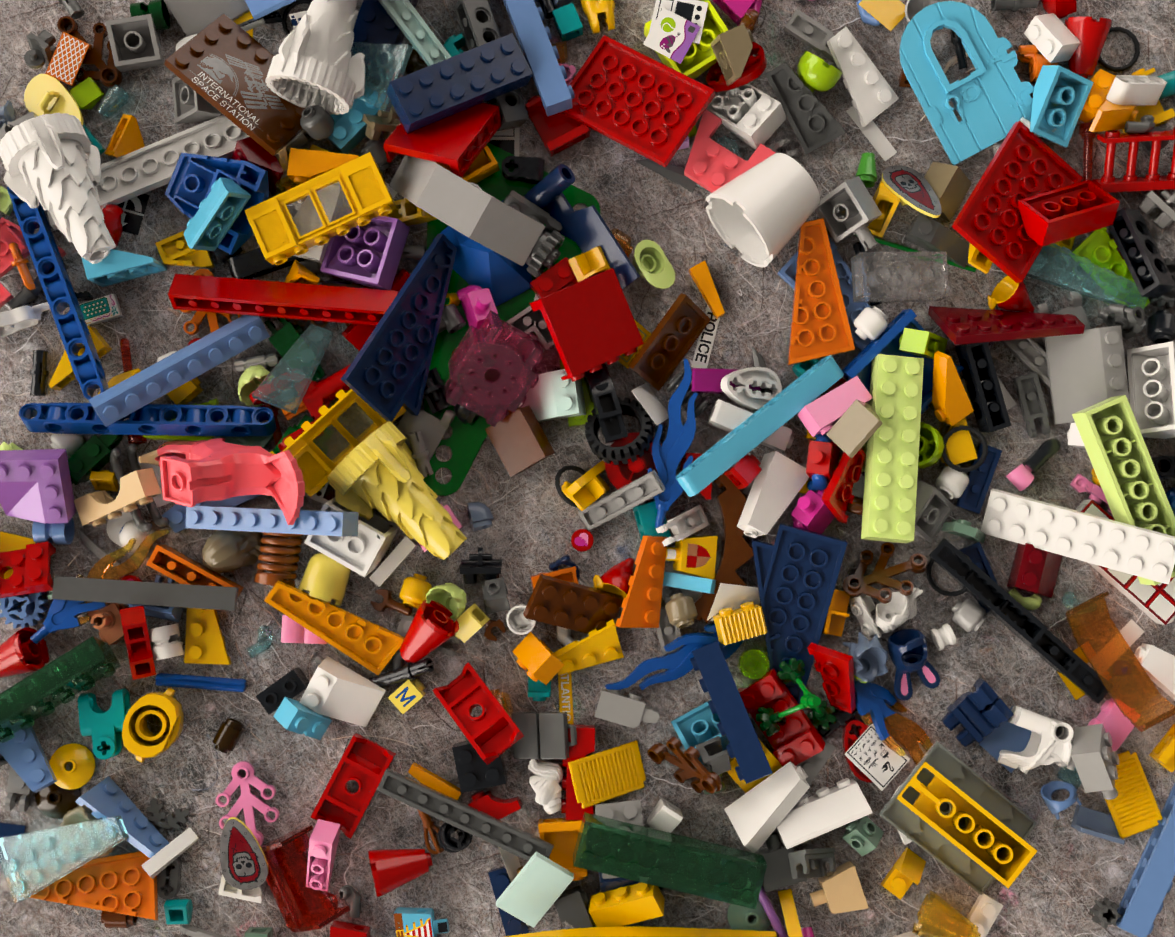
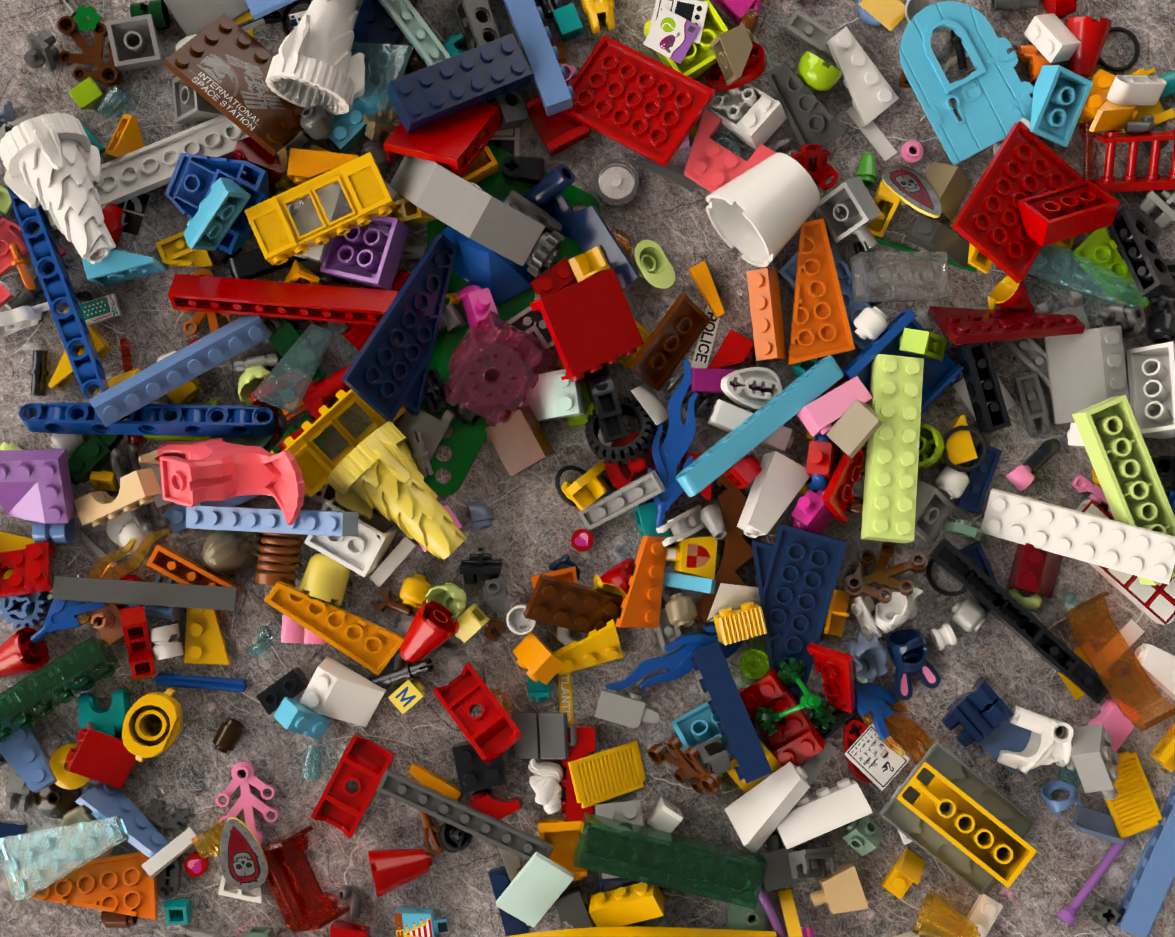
(49, 96): light yellow shield -> none
(68, 58): orange panel -> none
(80, 17): none -> green plant
(100, 757): none -> red panel
(195, 865): none -> red tile
(209, 841): none -> clear yellow brick
(311, 765): none -> clear light blue cone
(322, 854): bright pink slope -> none
(616, 182): none -> clear piece
(713, 520): none -> light grey cone
(732, 351): none -> red slope
(766, 315): none -> orange brick
(821, 170): none -> red piece
(907, 156): none -> bright pink plate
(948, 392): light orange slope -> none
(1069, 913): none -> medium lavender piece

